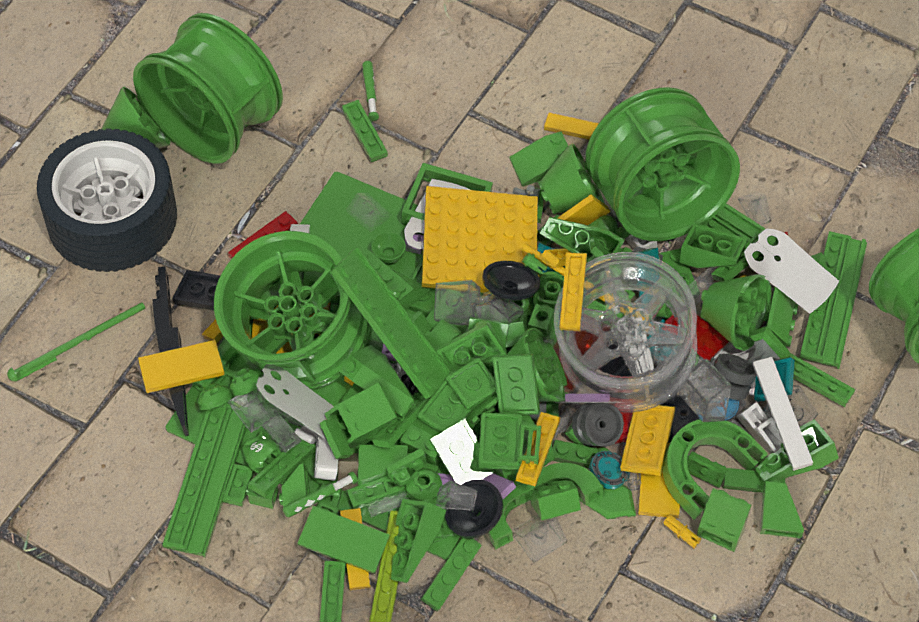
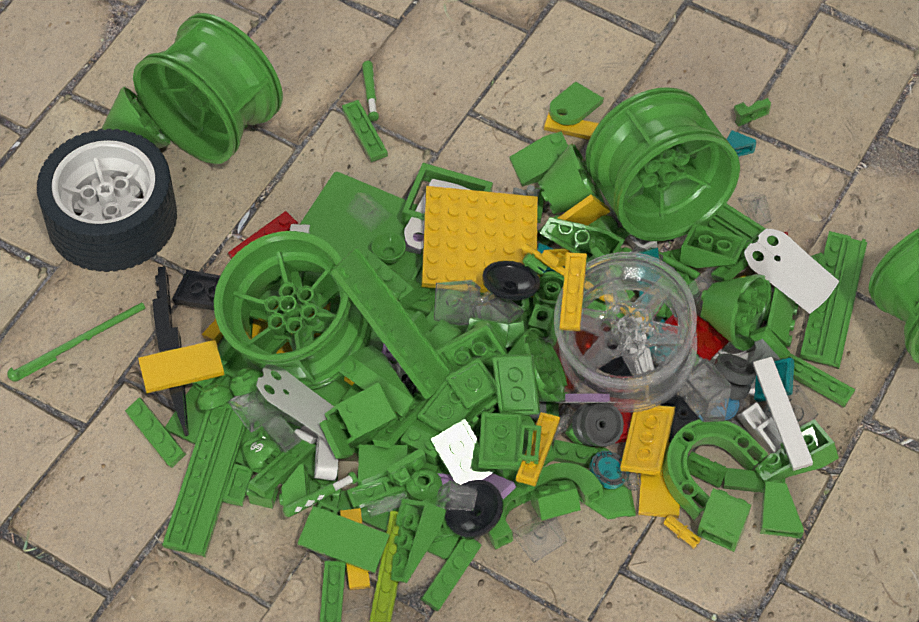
(155, 432): none -> bright green plate
(575, 103): none -> bright green tile
(681, 267): none -> bright green bar
(741, 143): none -> teal slope
(747, 114): none -> bright green hinge

